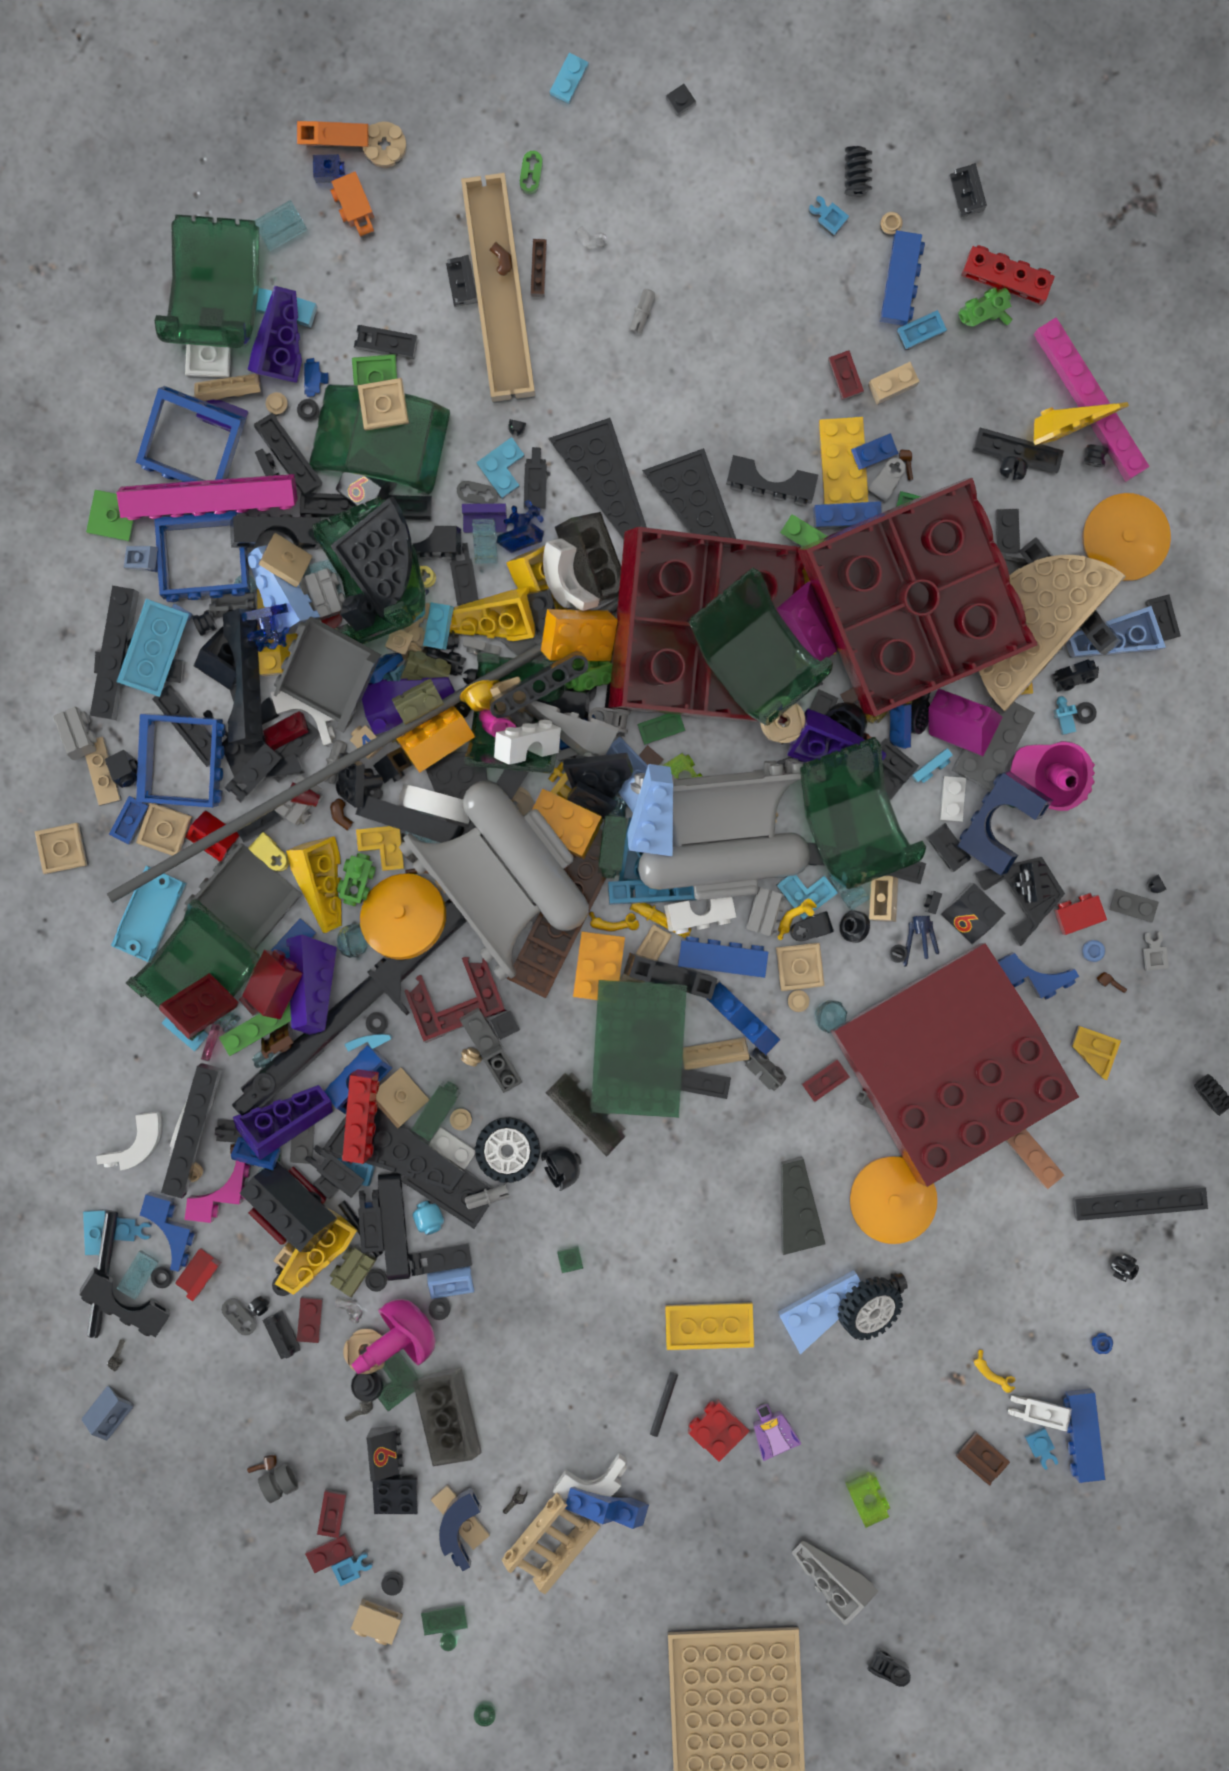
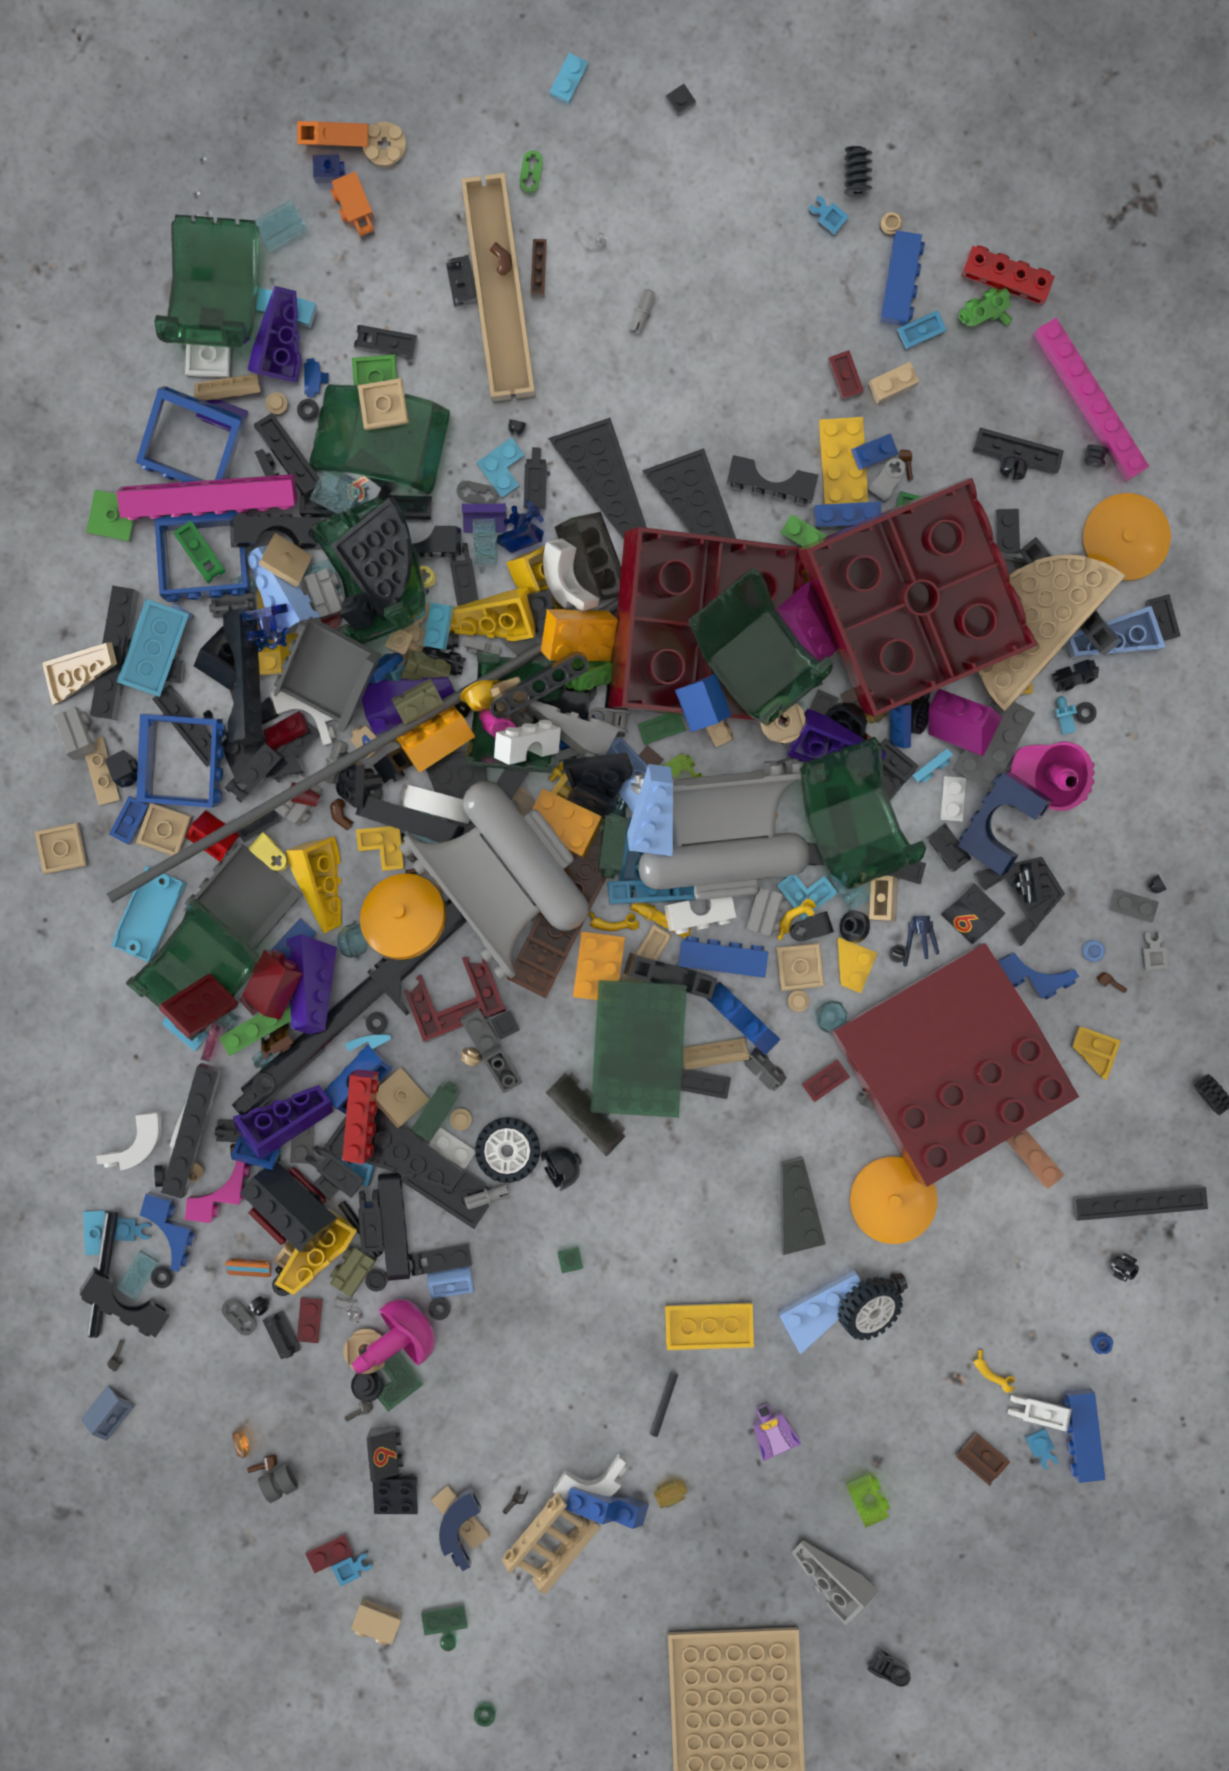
(76, 670): none -> tan wing
(141, 558): sand blue slope -> none
(159, 1175): none -> black tile
(197, 1273): red panel -> none
(198, 551): none -> green plate
(204, 622): black wheel -> none
(240, 1444): none -> clear orange piece
(249, 1267): none -> orange slope
(331, 1513): dark red plate -> none
(335, 493): none -> clear light blue plate
(358, 872): bright green brick -> none
(392, 1584): black plate -> none
(428, 1218): medium azure head -> none
(447, 1417): clear smoke slope -> none
(471, 675): black hinge -> none
(671, 1494): none -> clear yellow brick
(703, 703): none -> blue slope
(717, 1430): red plate -> none
(720, 733): none -> tan brick
(854, 964): none -> yellow wing
(932, 902): black plate -> none
(968, 190): black hinge -> none
(1062, 422): yellow wedge -> none
(1080, 914): red brick -> none

